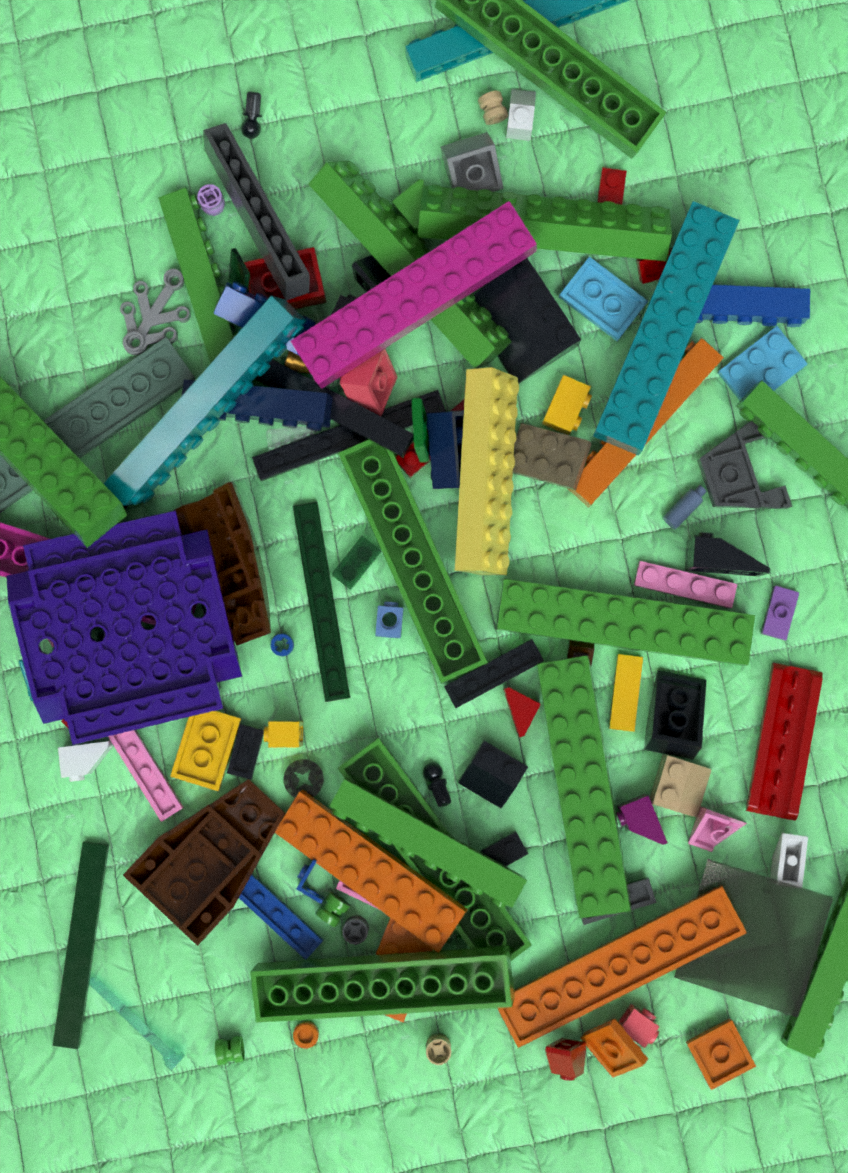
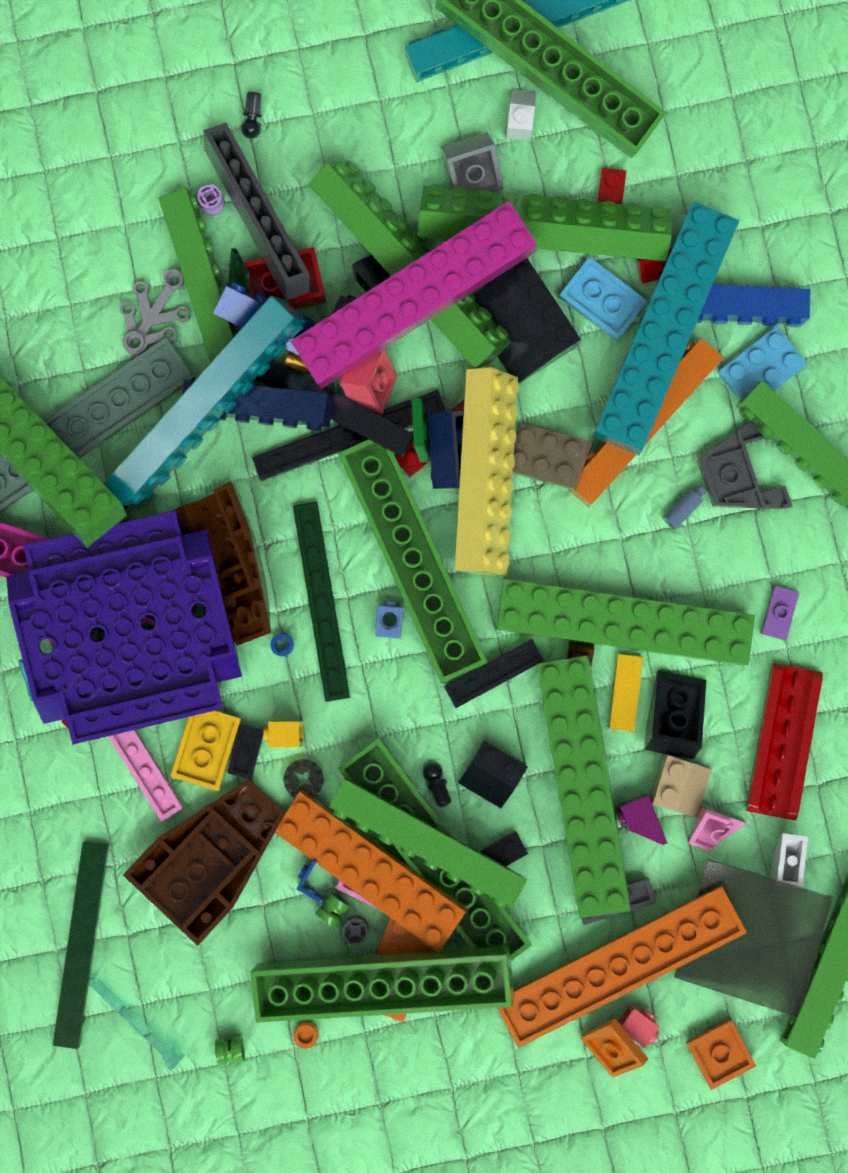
(82, 759): white slope -> none
(280, 917): blue plate -> none
(283, 436): clear slope -> none
(356, 563): clear green plate -> none
(408, 205): bright green slope -> none
(438, 1053): tan wheel -> none
(493, 109): tan wheel -> none
(522, 710): red slope -> none
(566, 405): yellow brick -> none
(566, 1058): red slope -> none
(685, 584): bright pink plate -> none
(717, 556): black slope -> none

